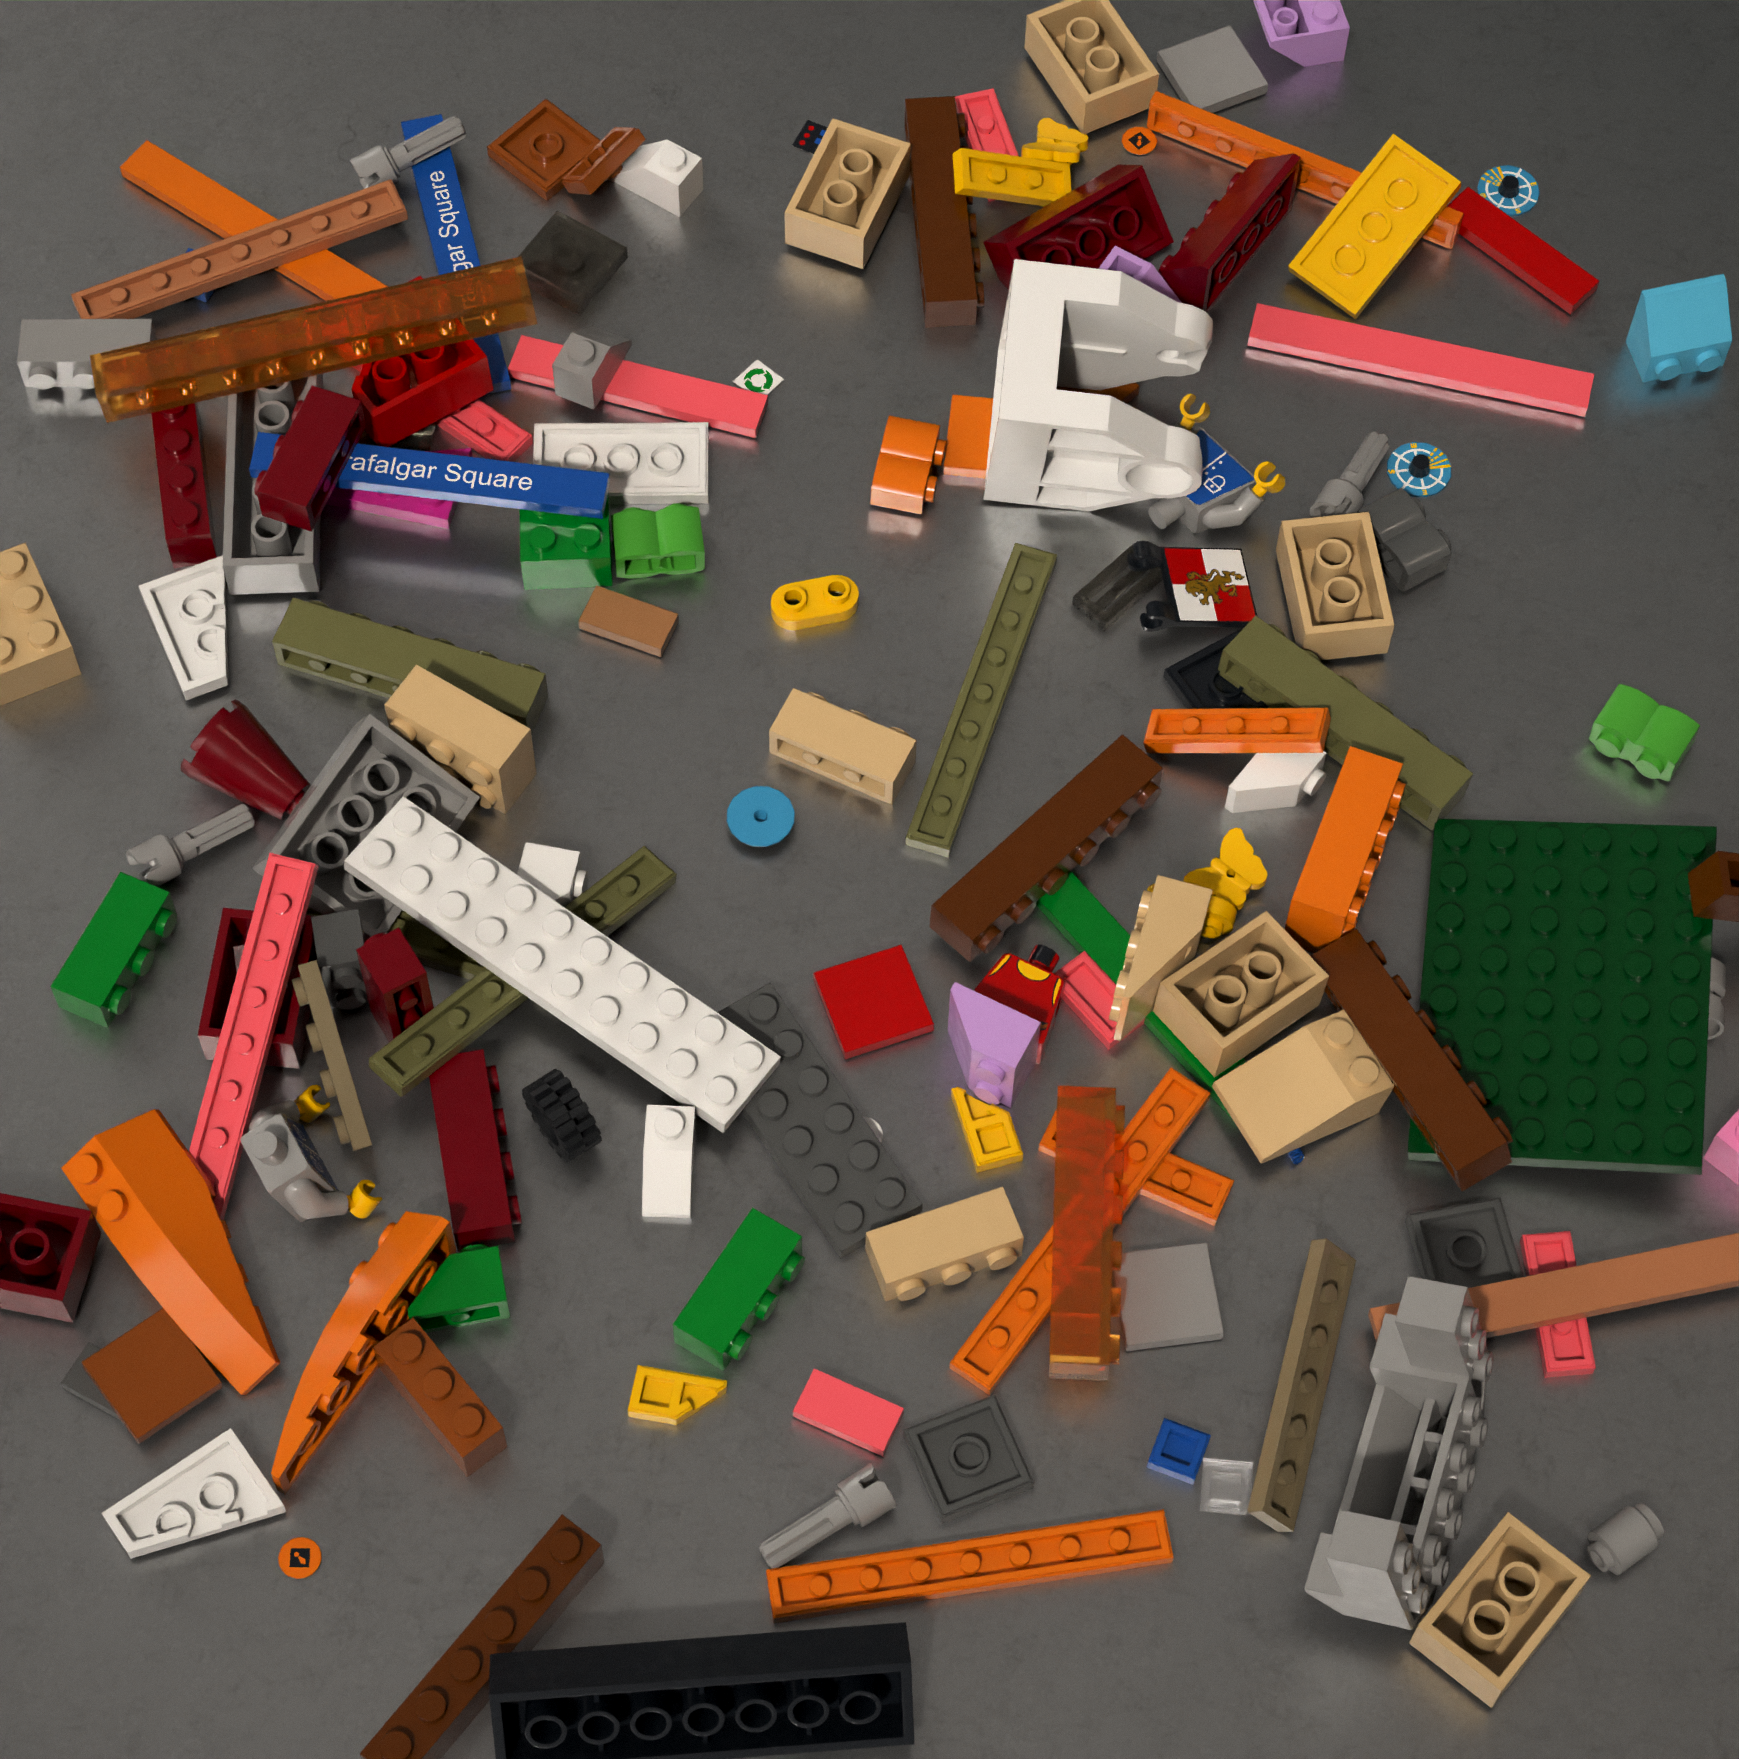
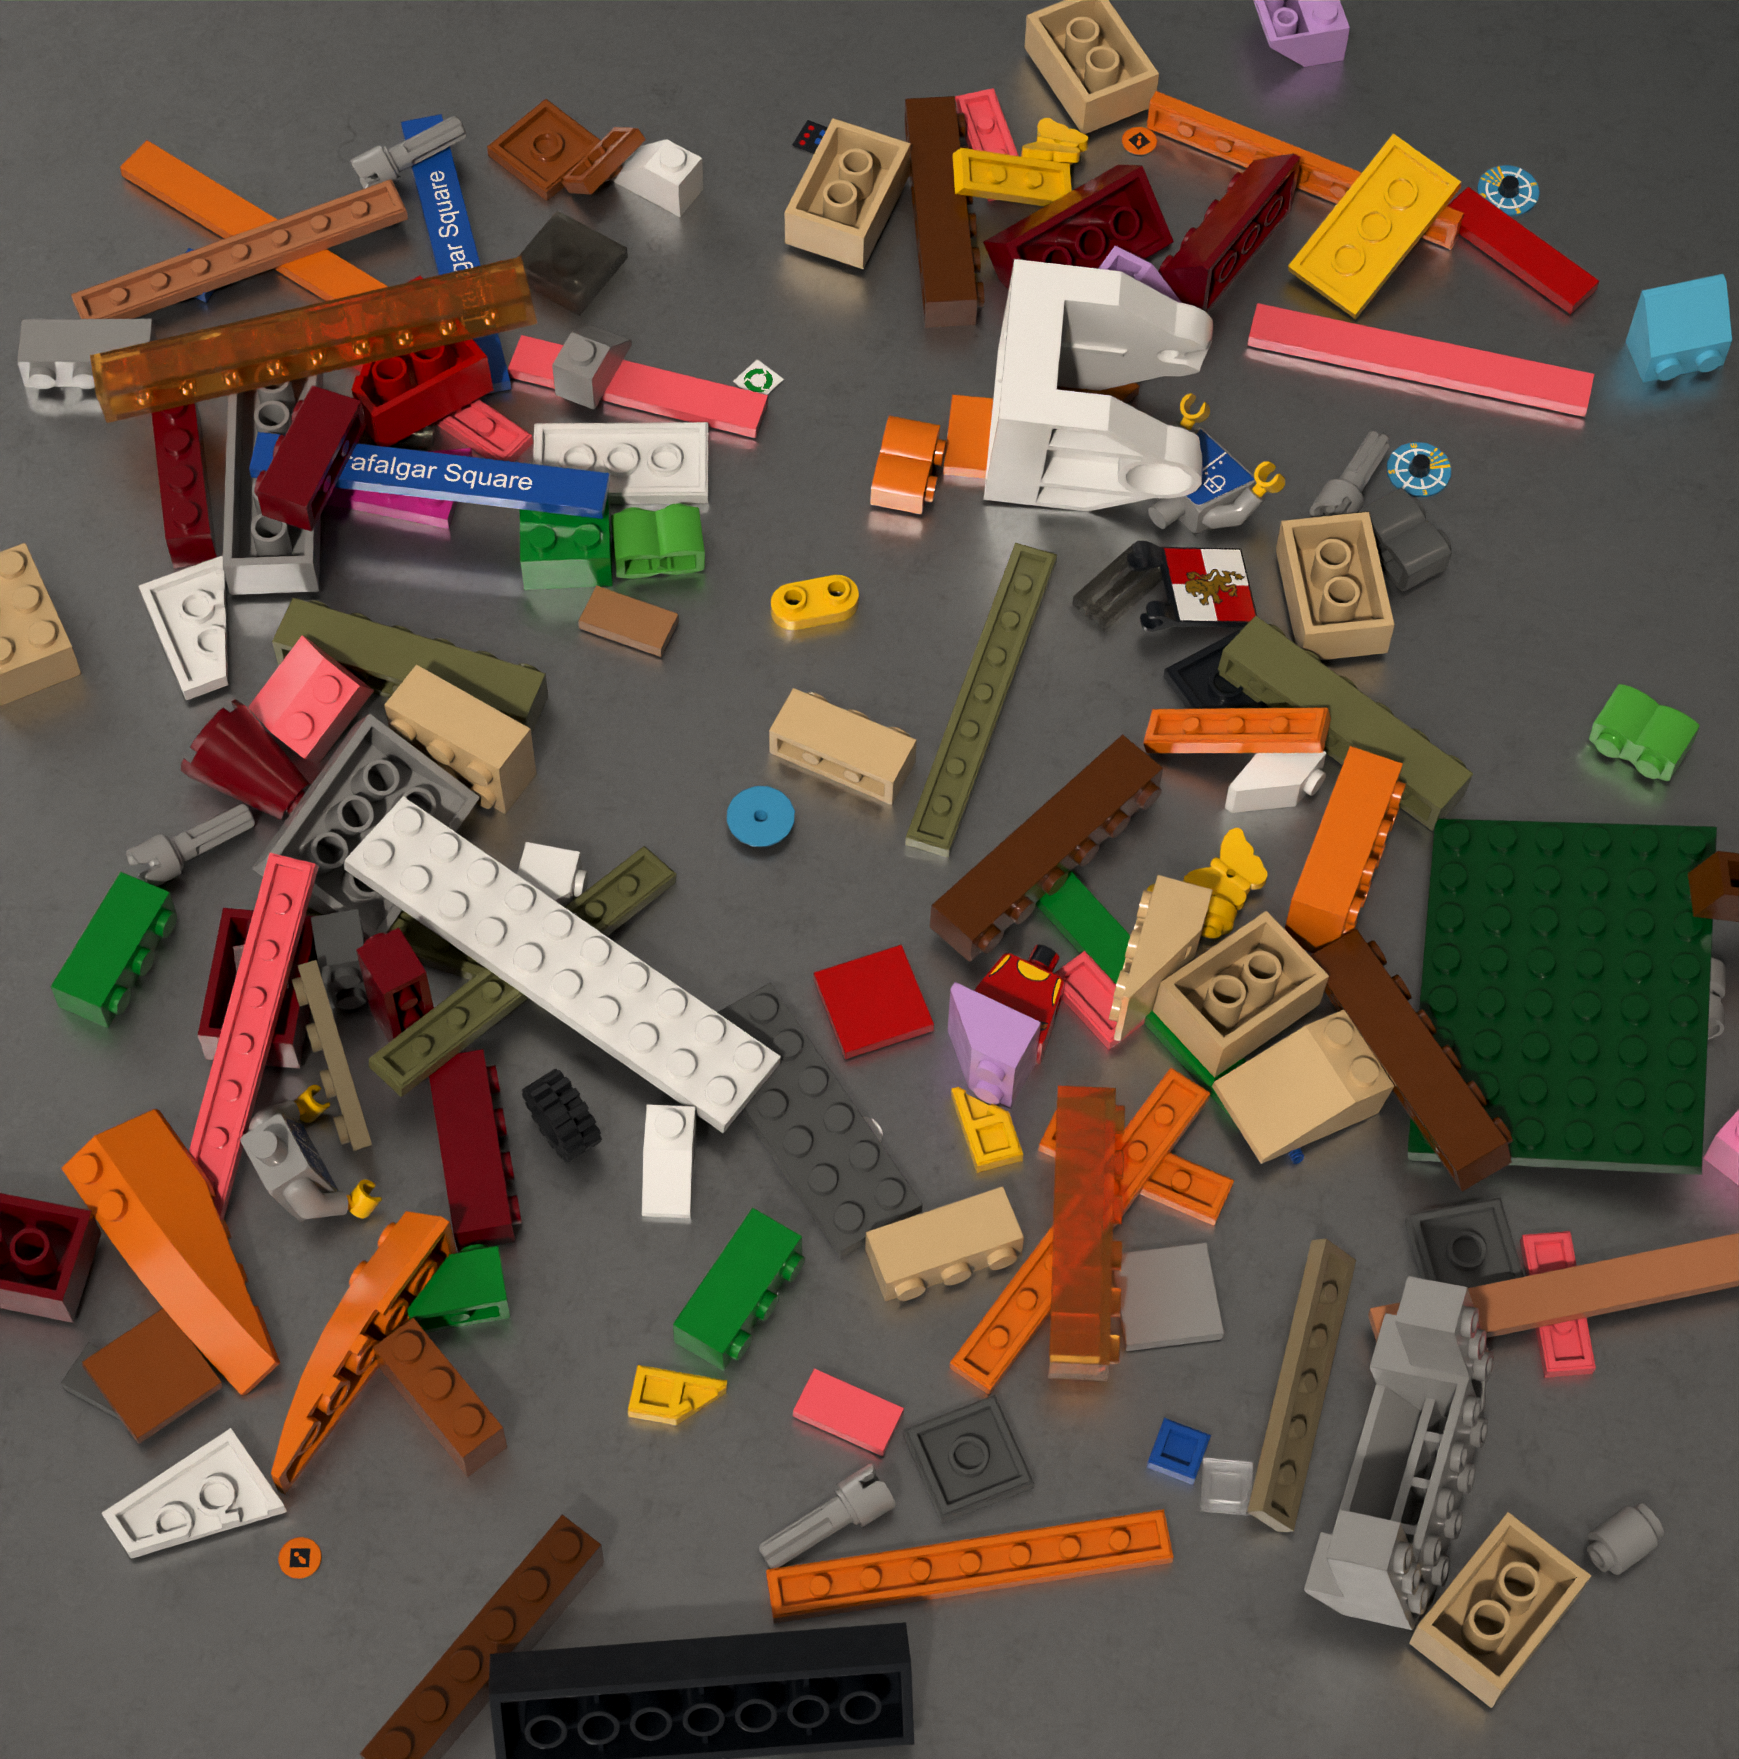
(309, 700): none -> coral slope
(1212, 71): light grey tile -> none

